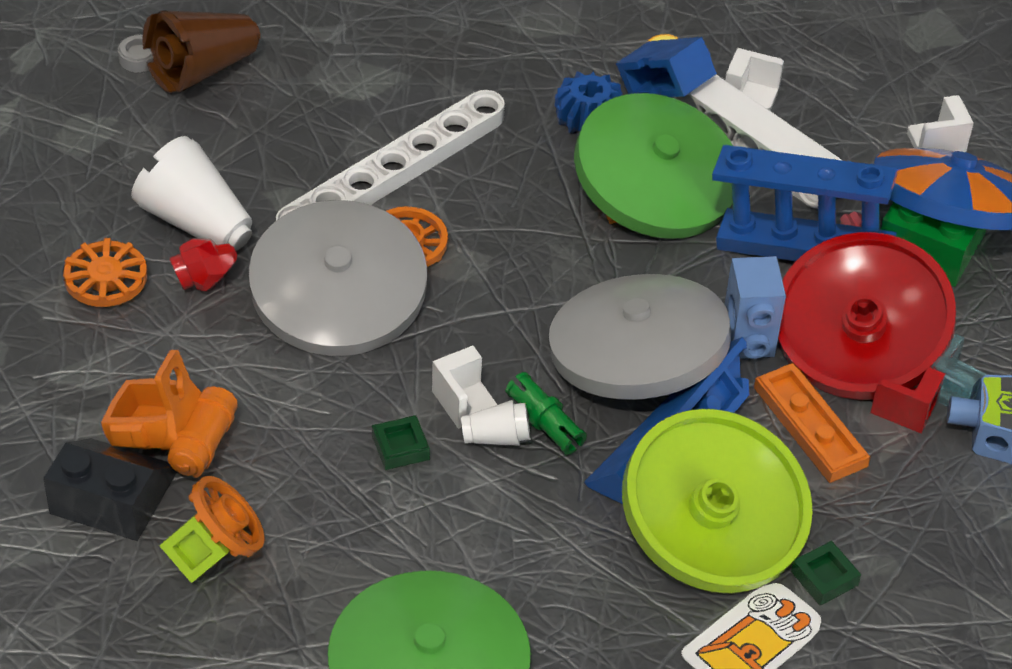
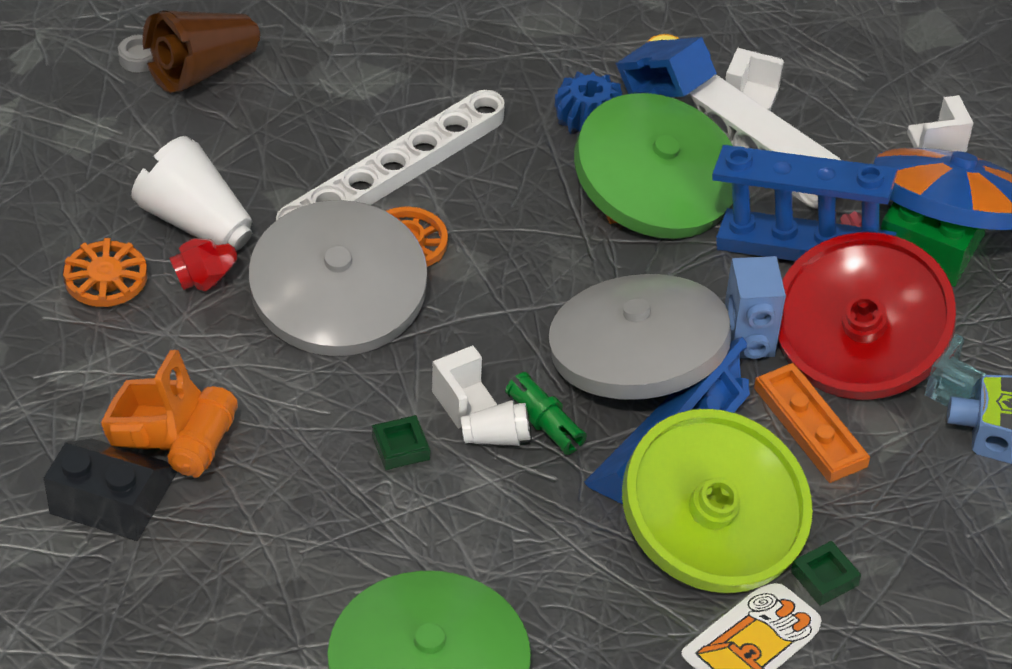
(193, 549): lime panel -> none
(227, 516): orange wheel -> none
(908, 406): red panel -> none

